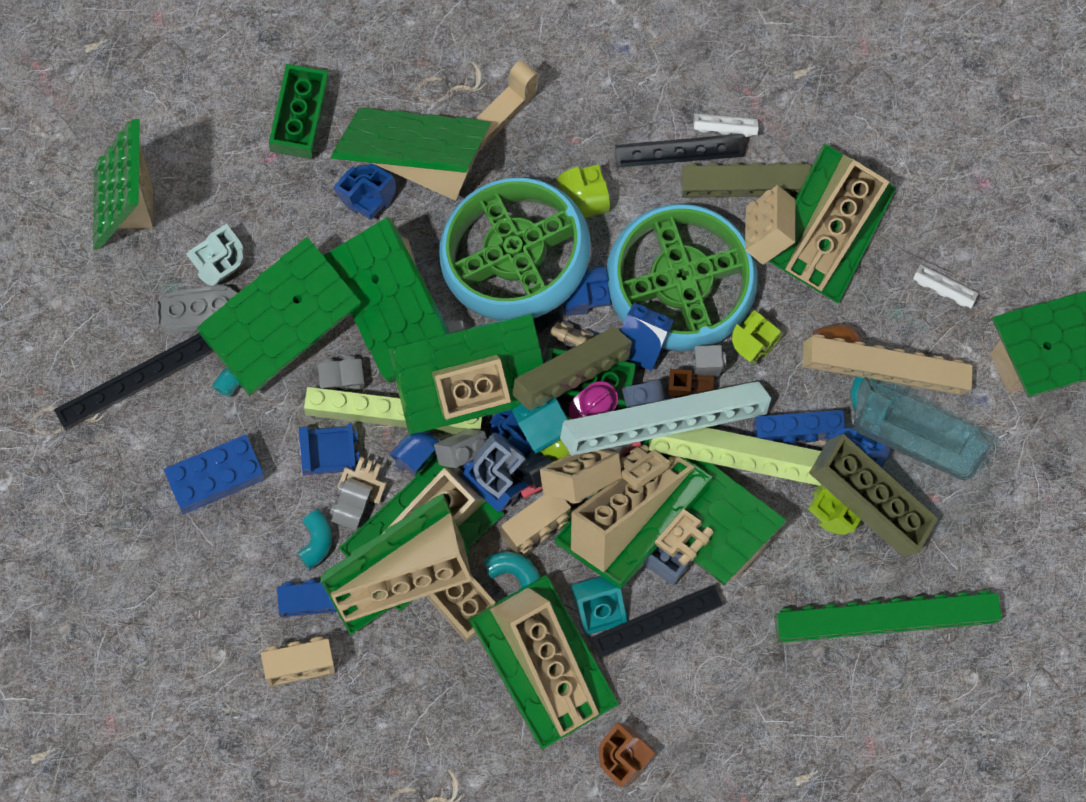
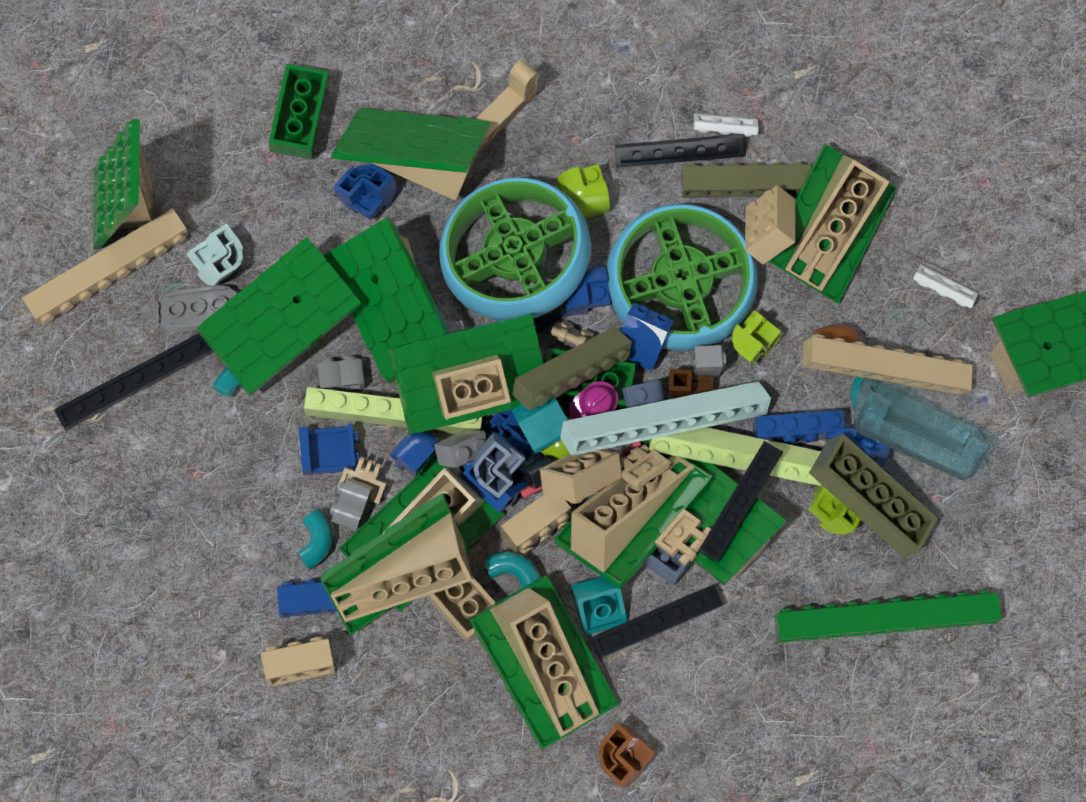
(105, 266): none -> tan brick
(214, 474): blue brick -> none
(740, 501): none -> black plate

